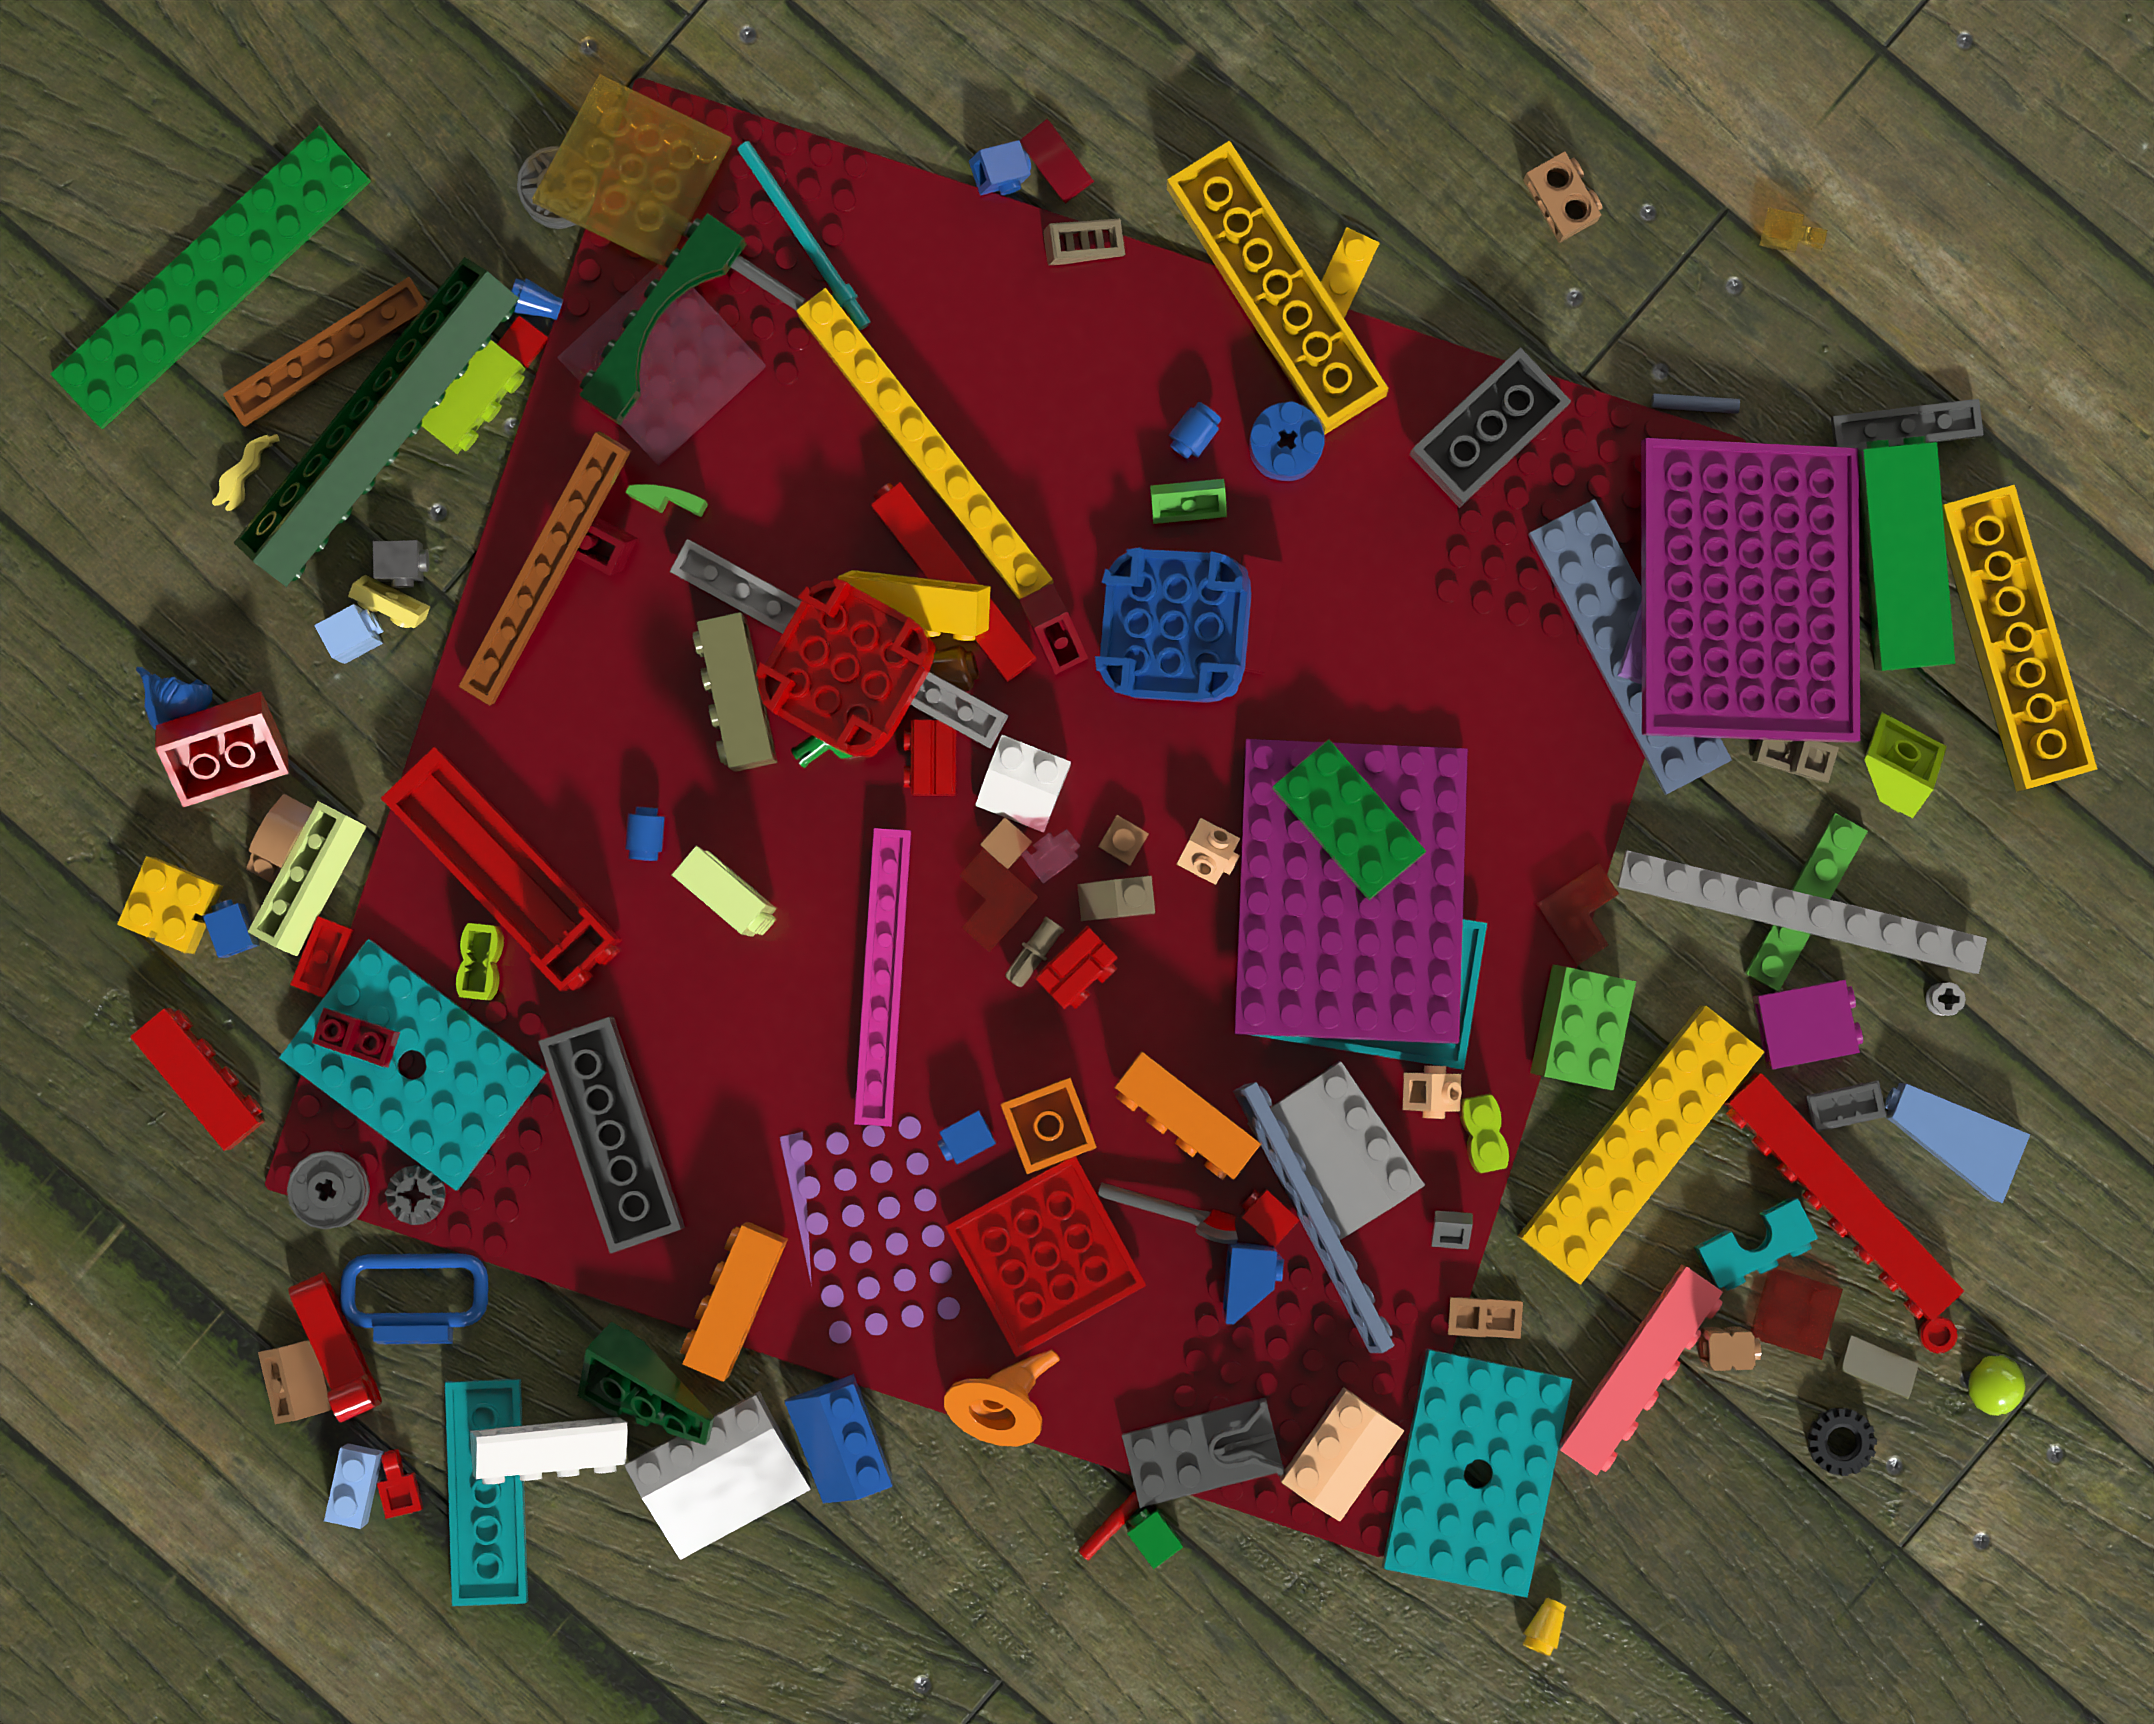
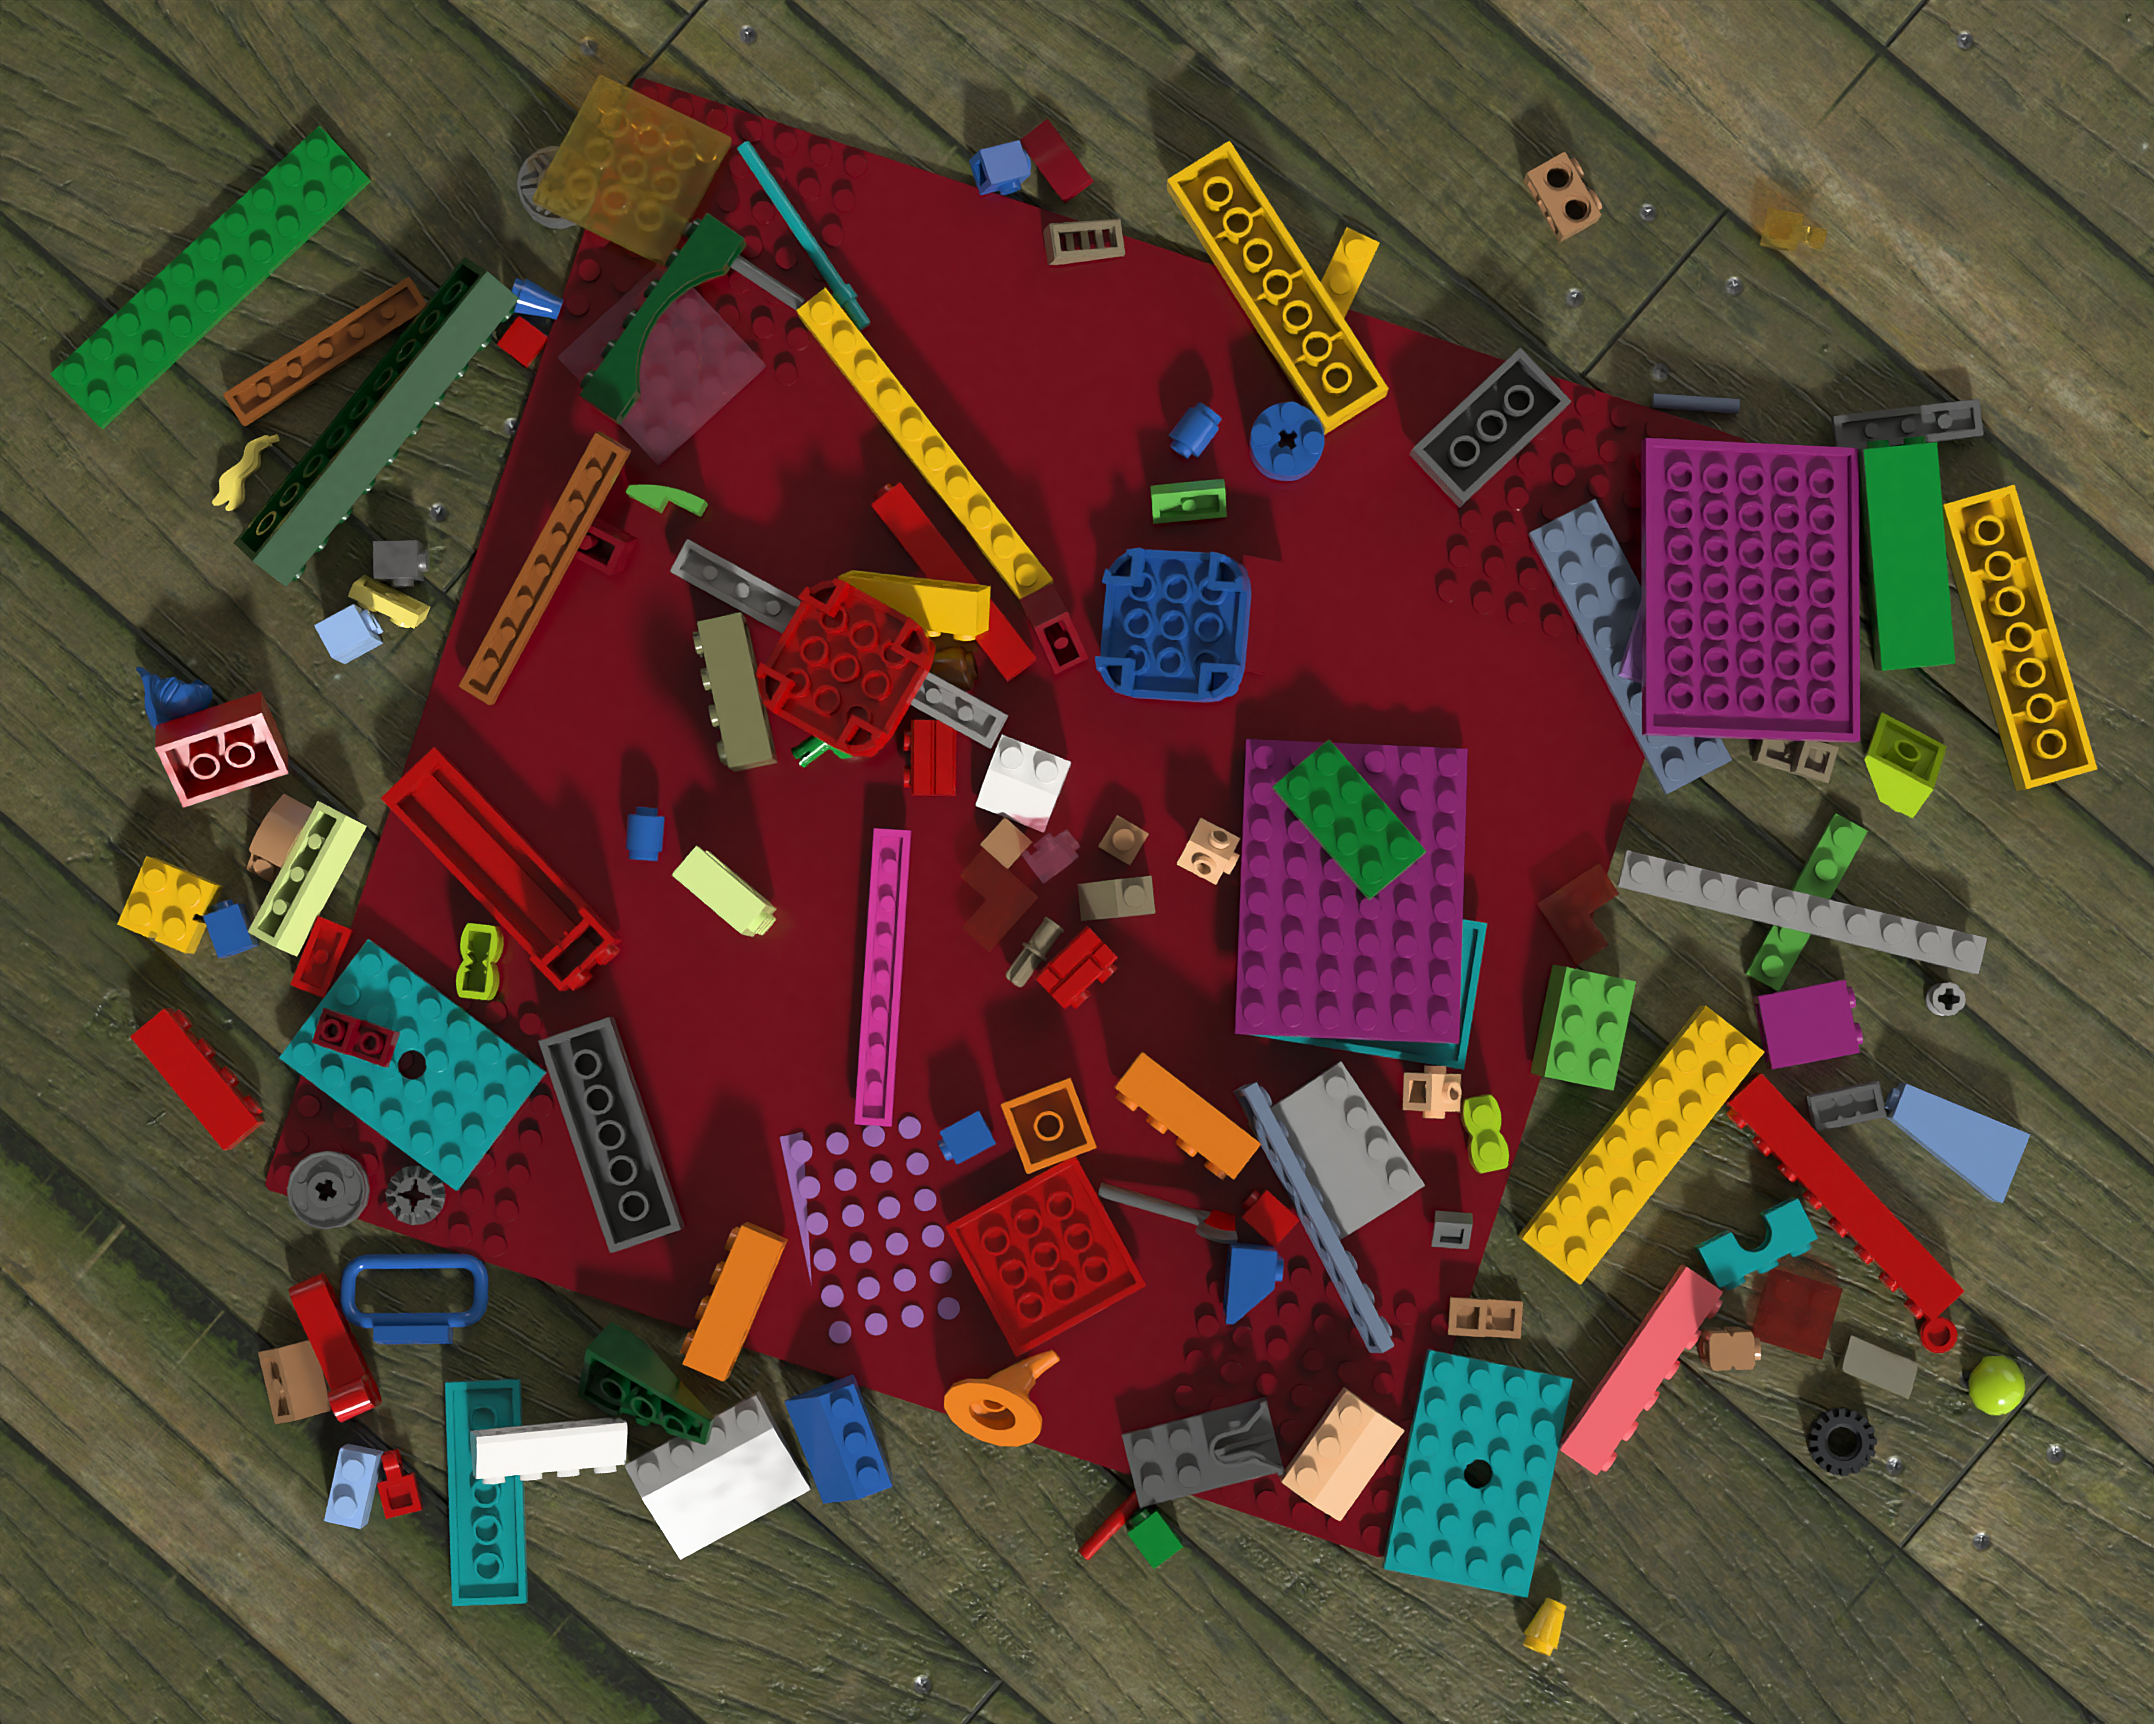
(474, 397): lime brick -> none

